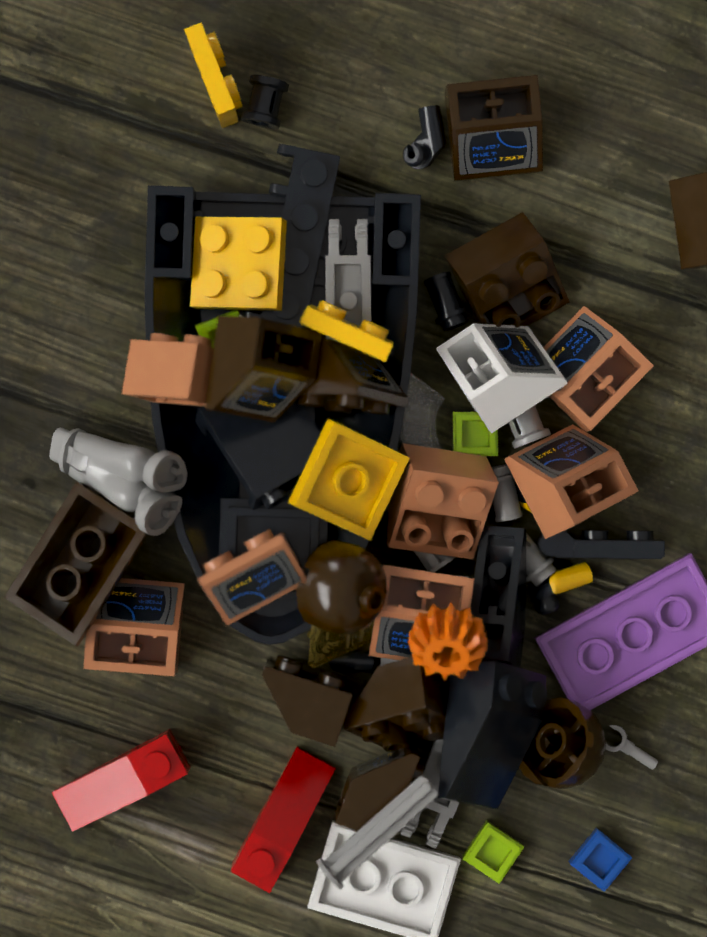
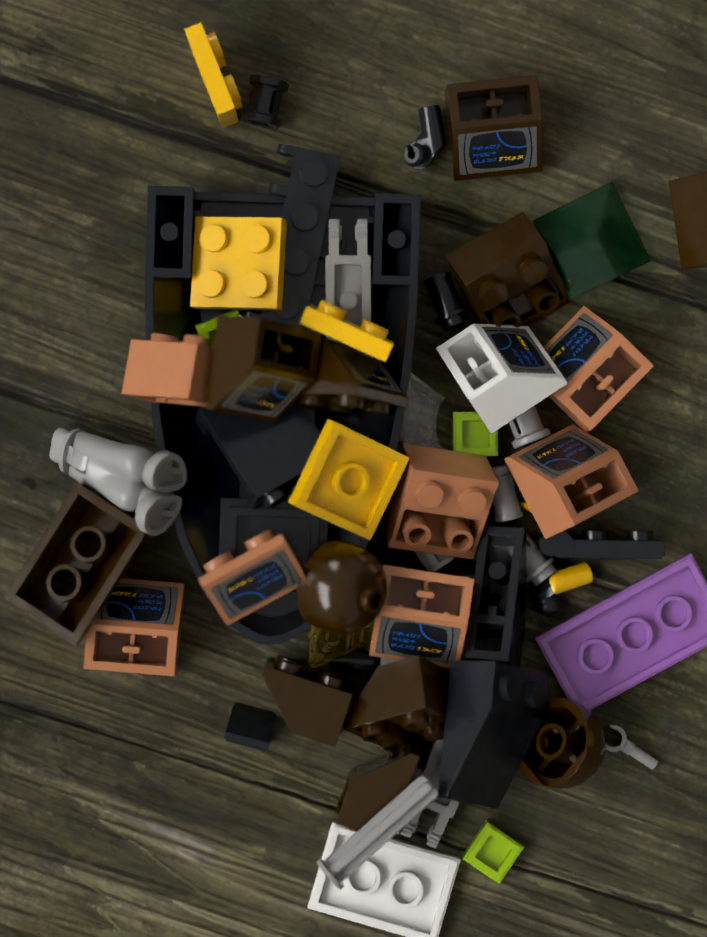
(122, 780): slope -> none
(250, 726): none -> black slope
(282, 820): red slope -> none
(448, 641): orange gear -> none
(592, 241): none -> clear green slope
(600, 859): blue tile -> none

